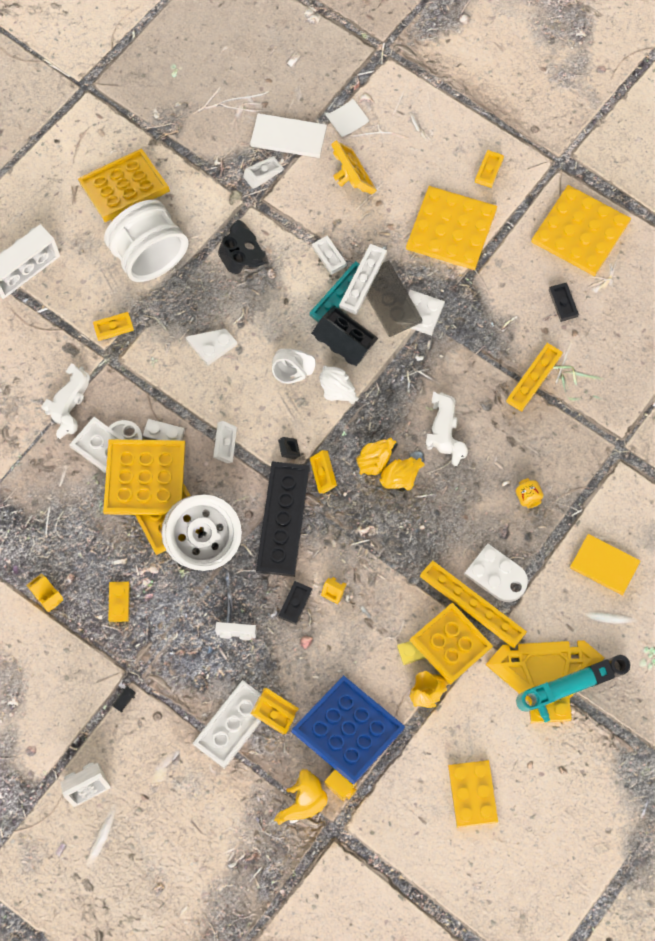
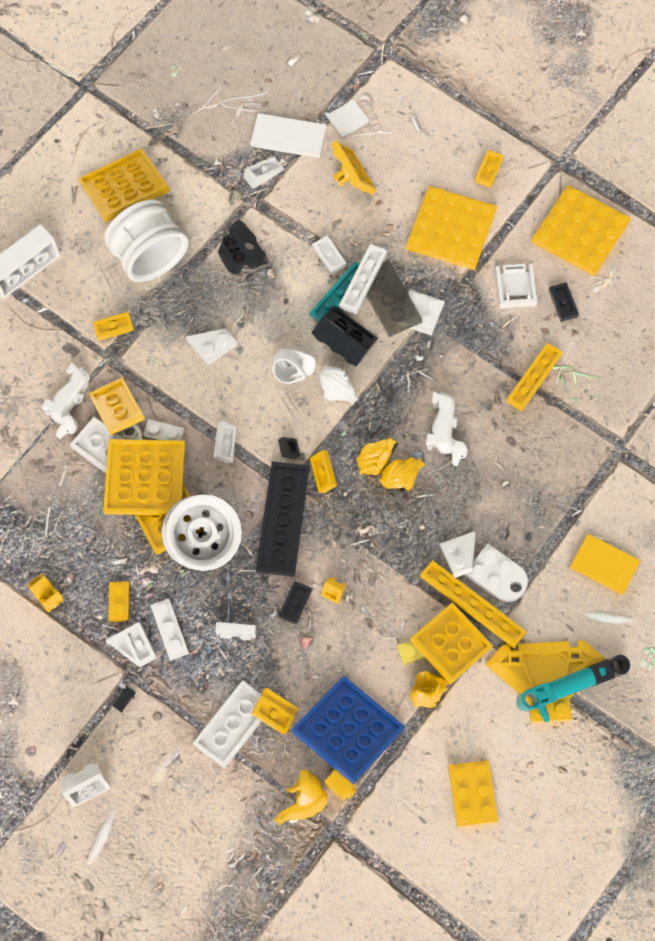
(116, 406): none -> yellow plate
(134, 645): none -> white wing
(169, 629): none -> white plate
(460, 553): none -> white wing
(516, 283): none -> white container
(529, 493): yellow head -> none

